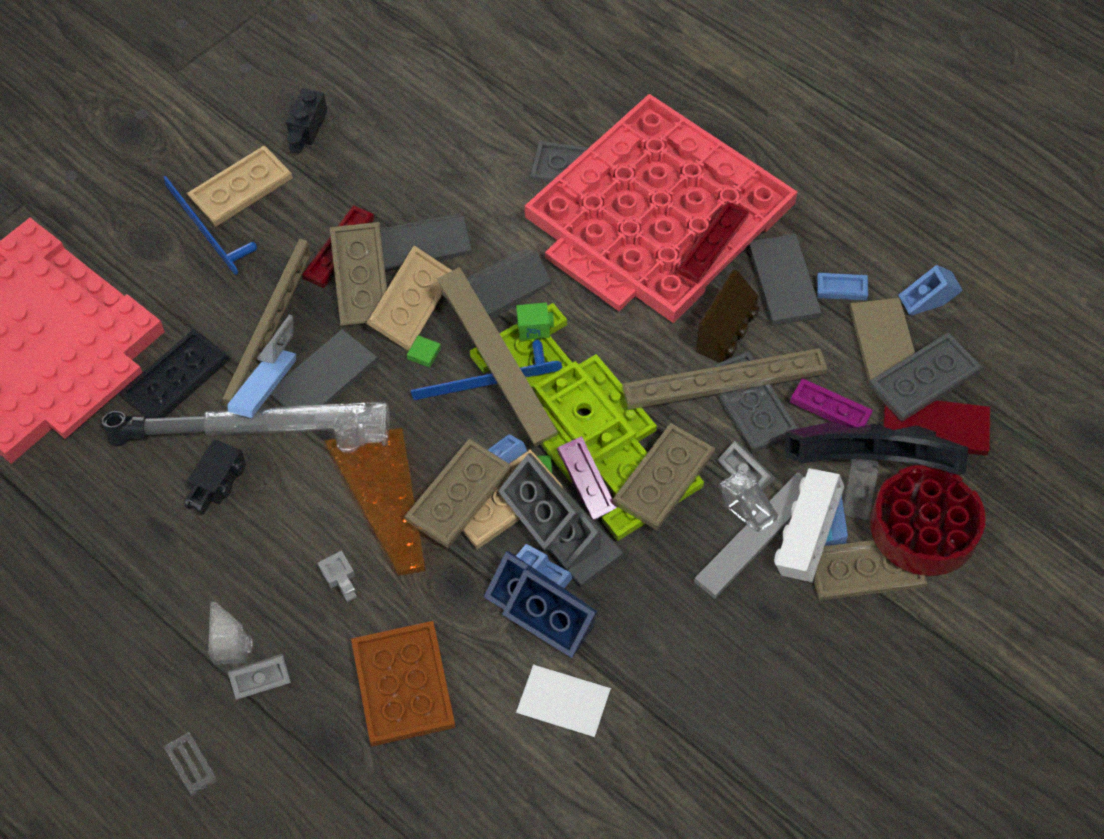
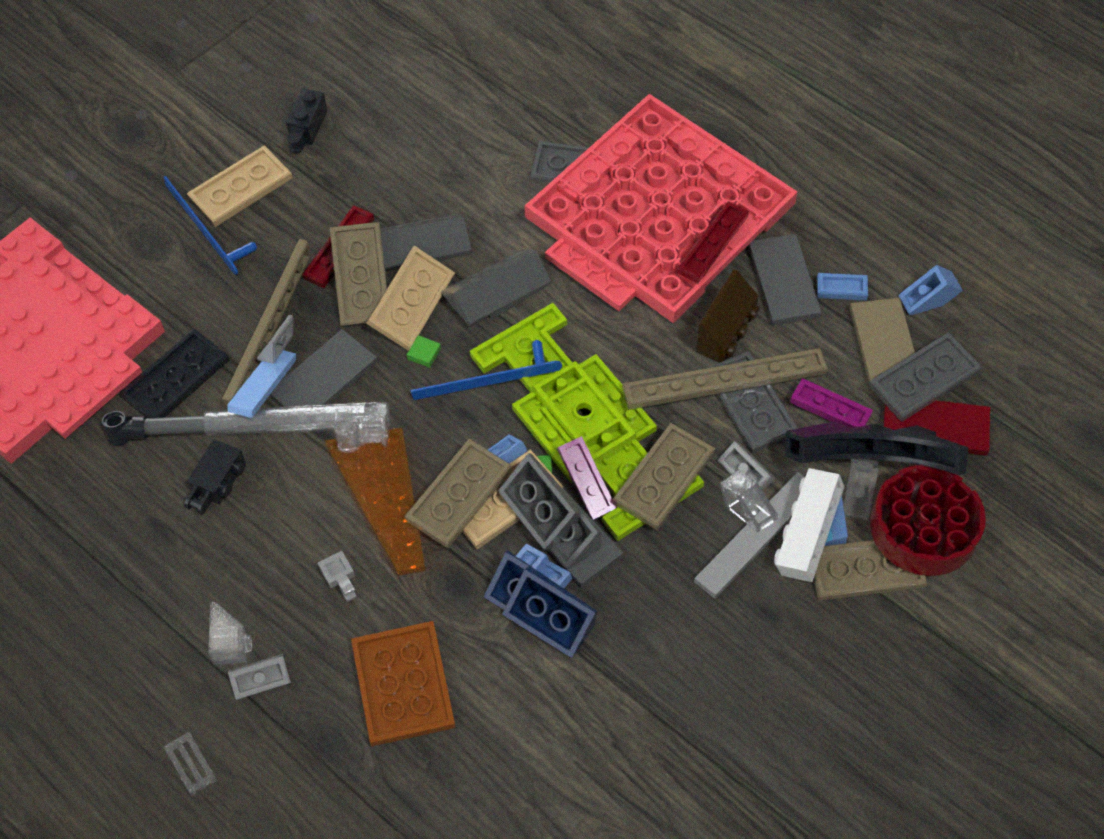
(497, 357): dark tan tile -> none
(534, 321): bright green brick -> none
(563, 700): white sticker -> none

